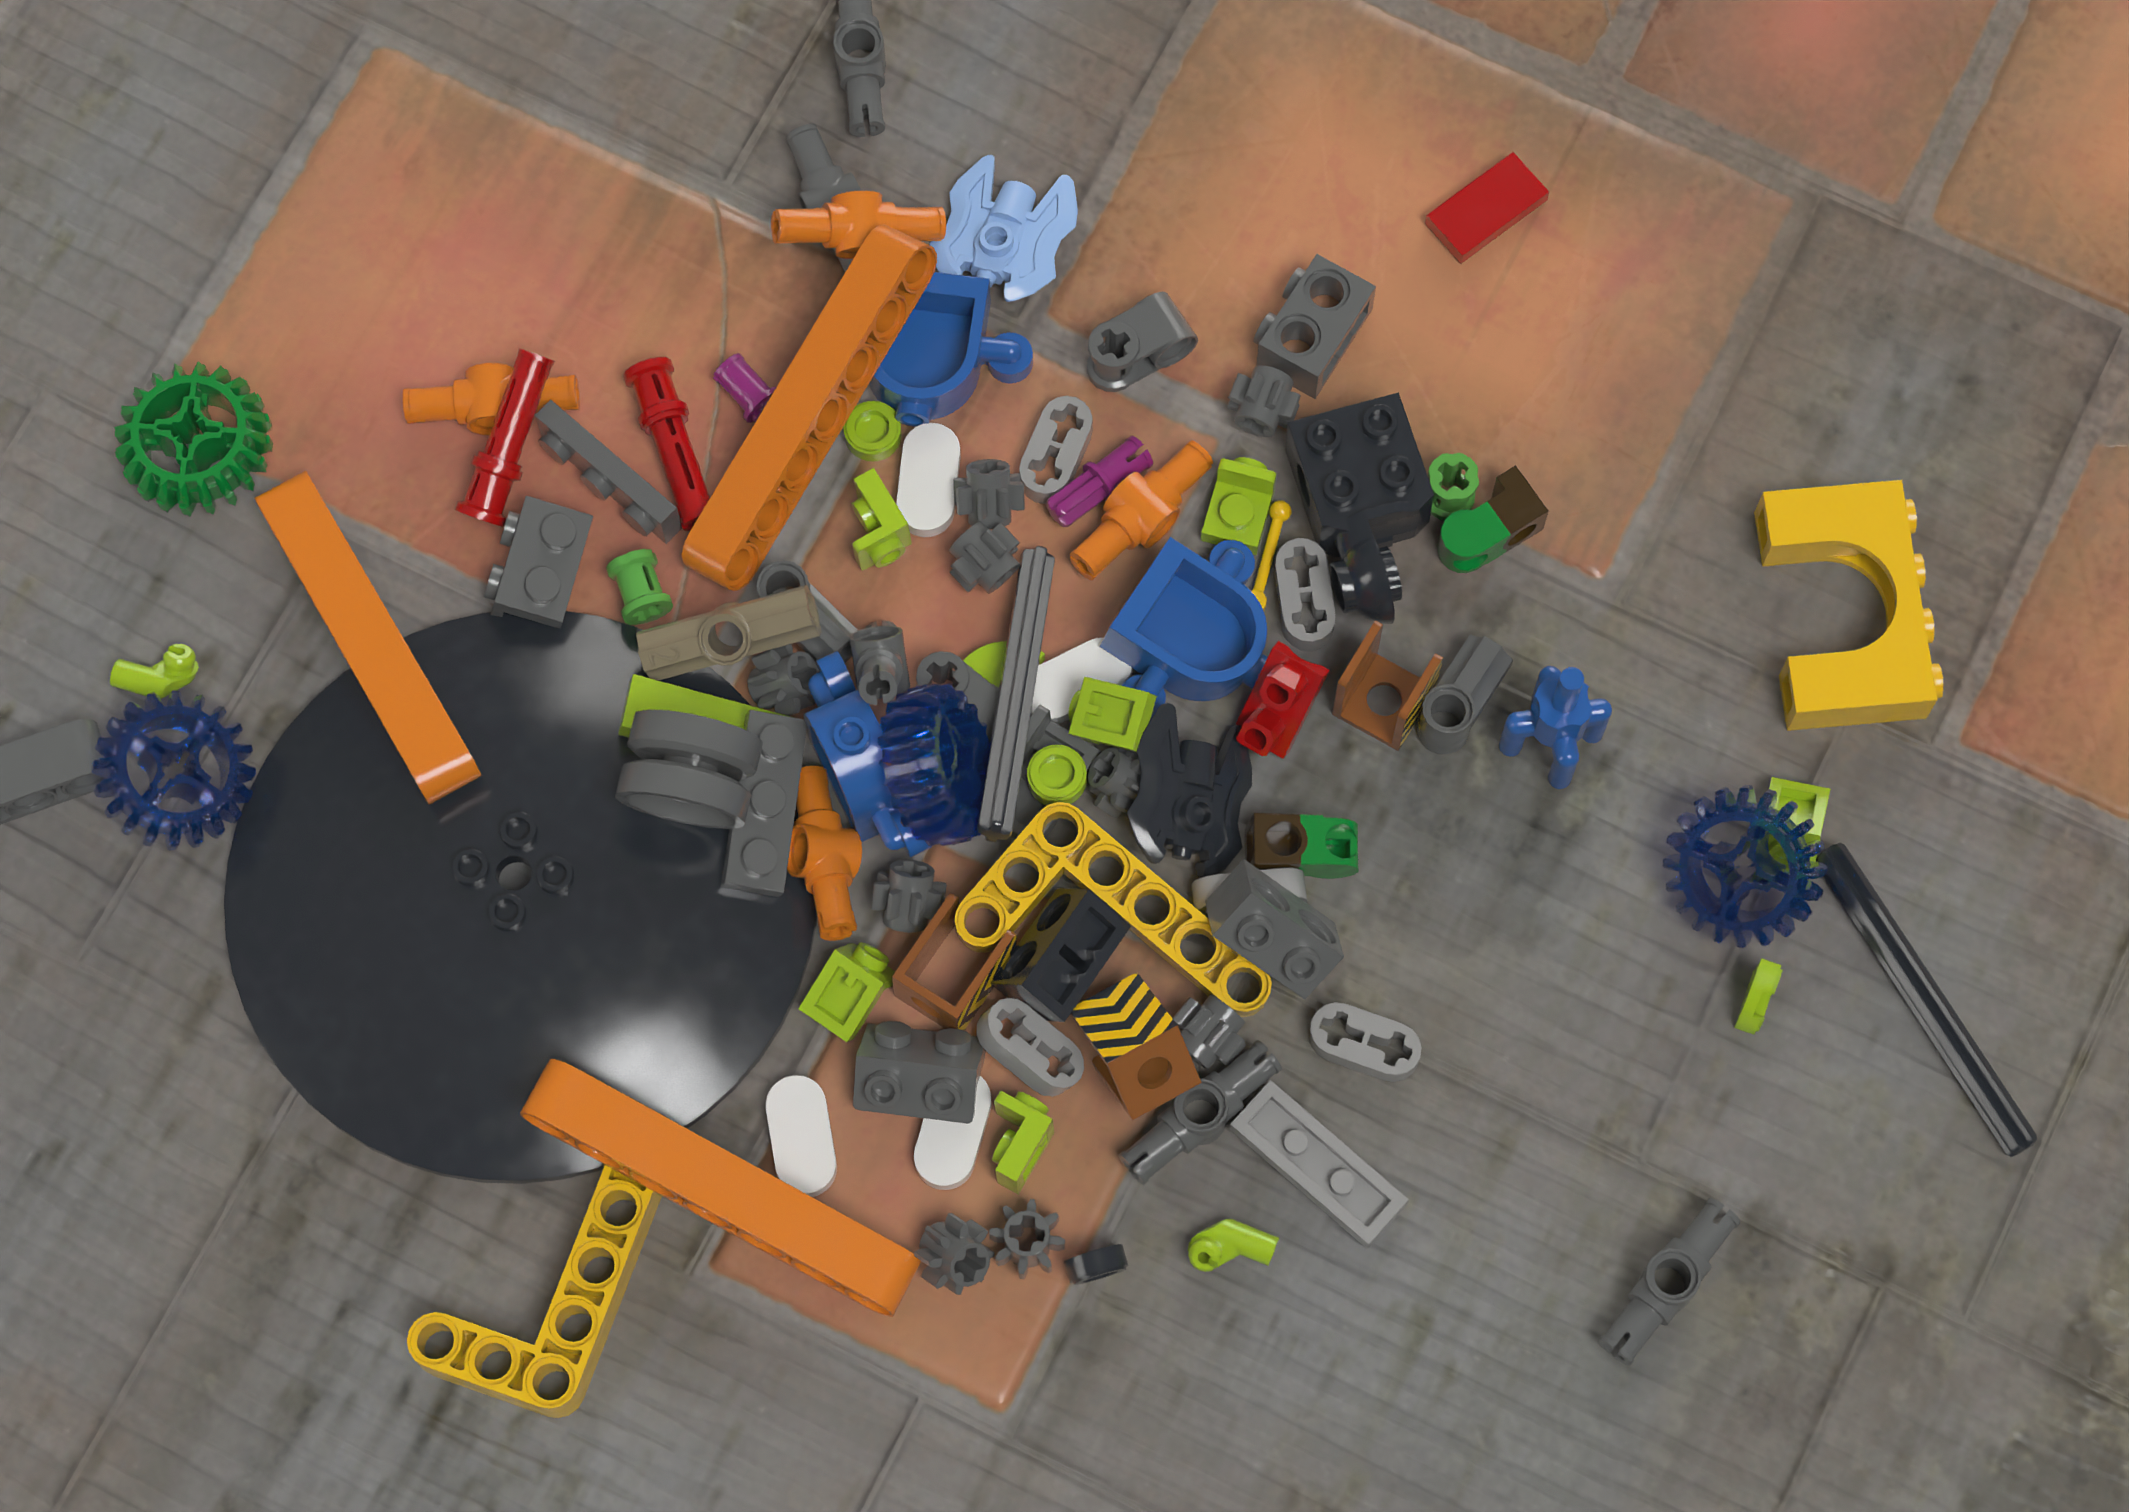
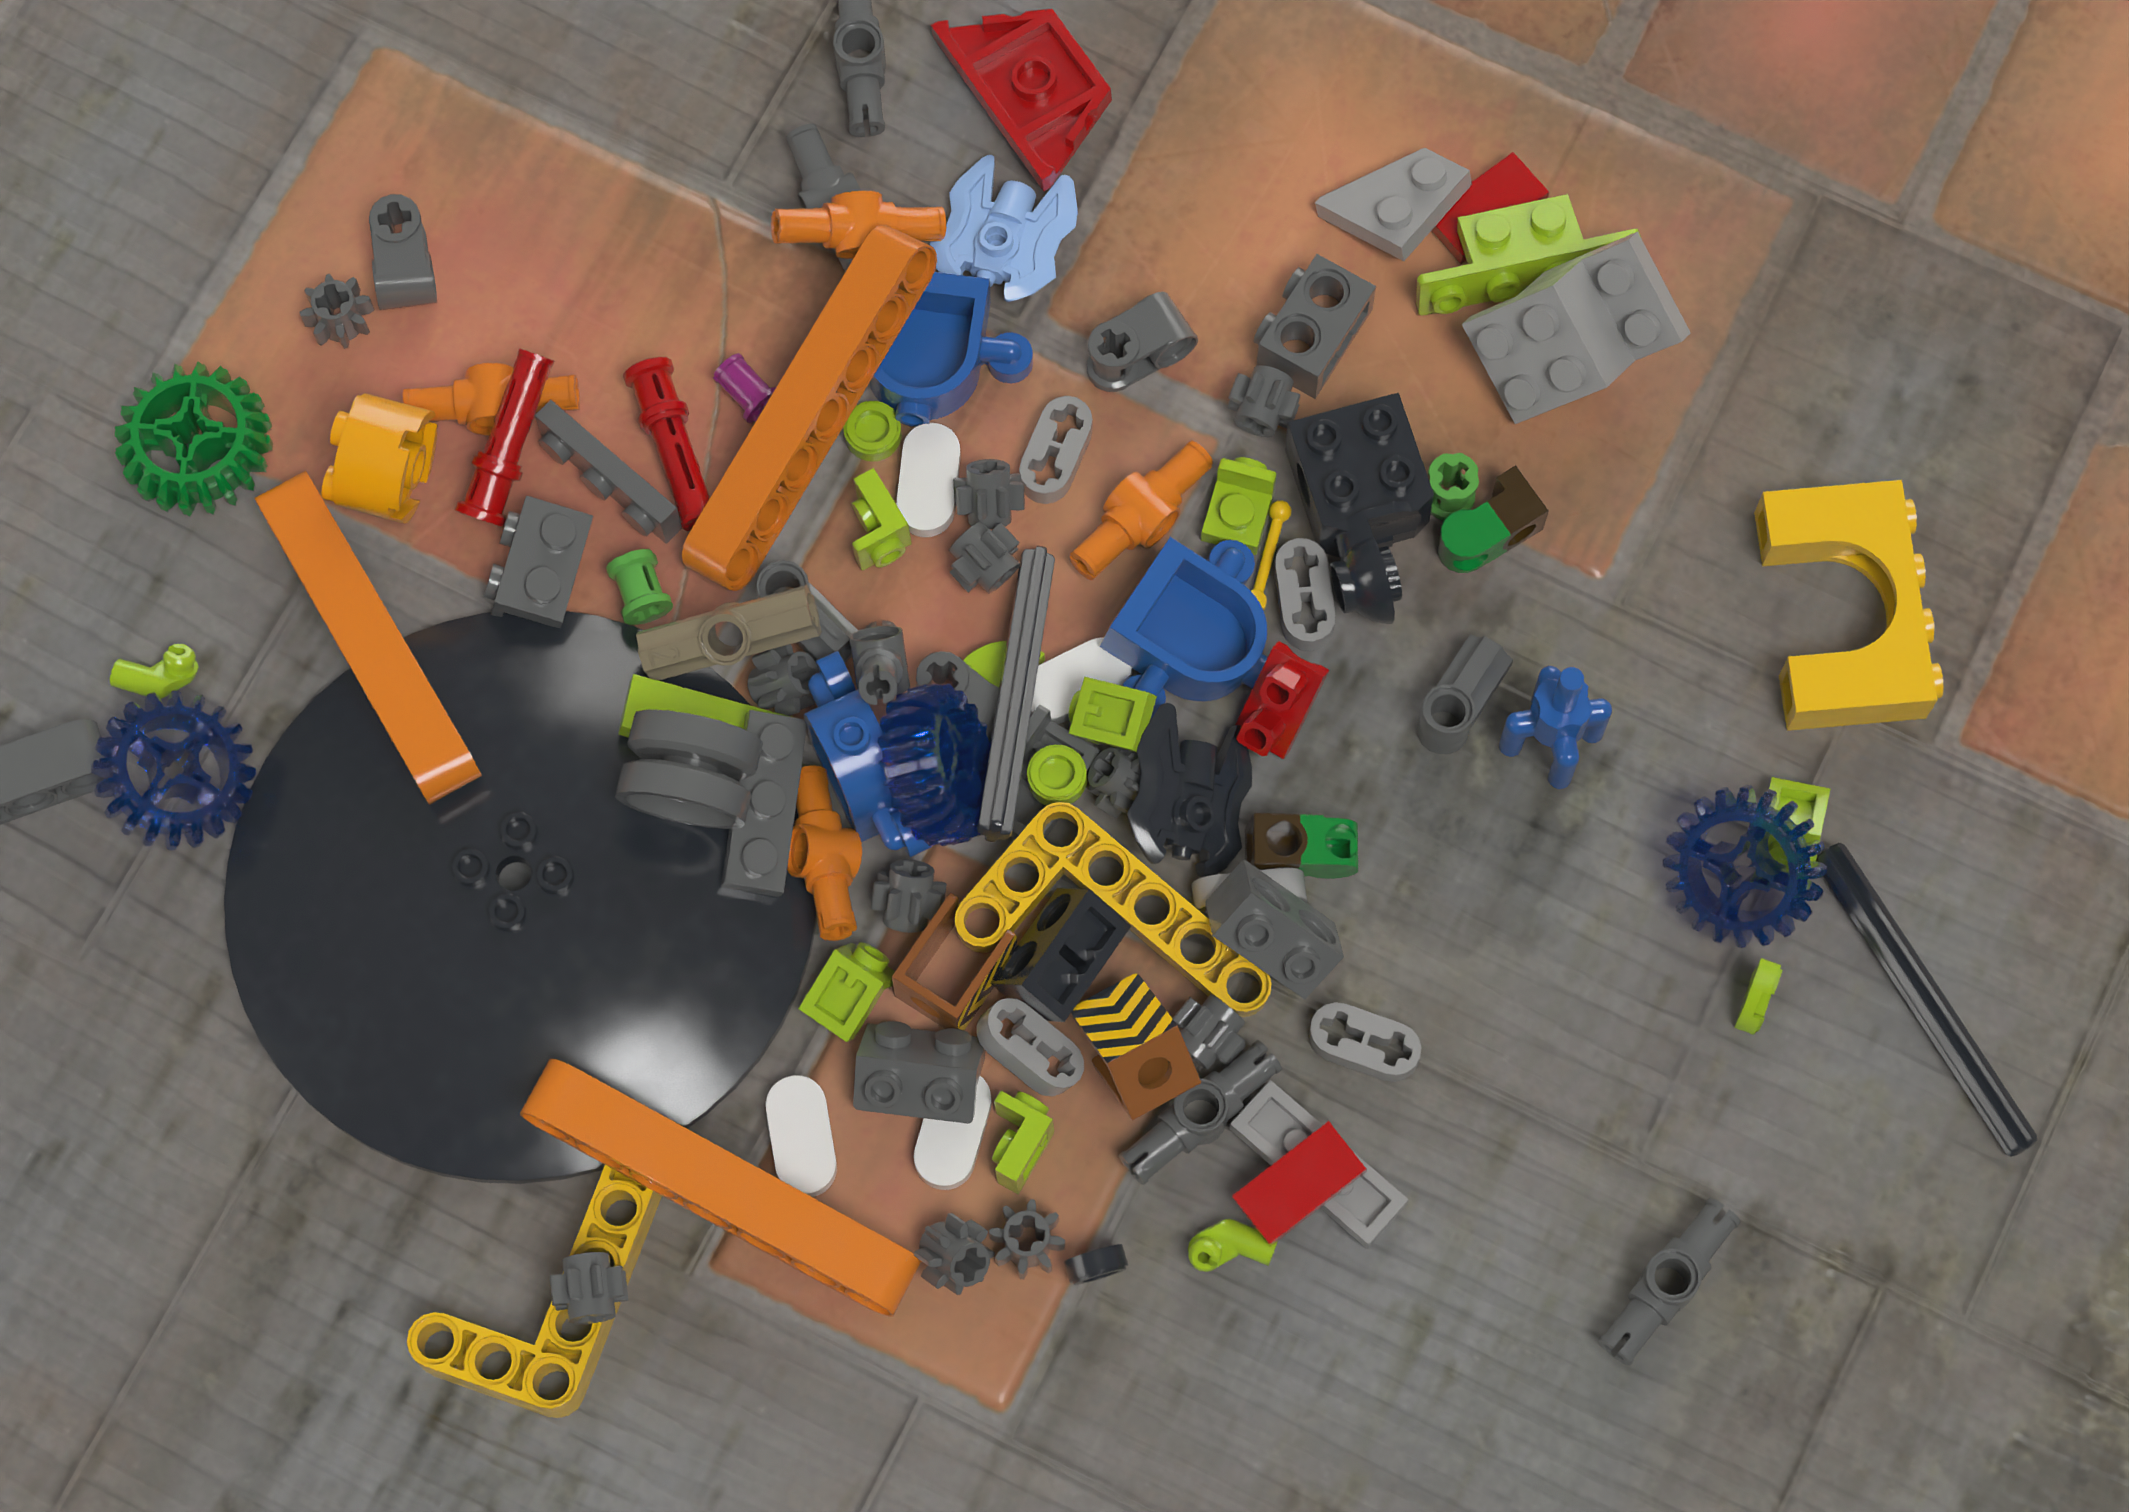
(334, 295): none -> dark grey gear
(380, 457): none -> light orange brick
(401, 260): none -> dark grey piece
(589, 1288): none -> dark grey gear
(1030, 84): none -> red wing
(1097, 482): magenta axle -> none
(1299, 1183): none -> red tile
(1372, 670): dark orange piece -> none
(1397, 202): none -> light grey wing
(1507, 253): none -> lime bracket
(1576, 328): none -> light grey bracket

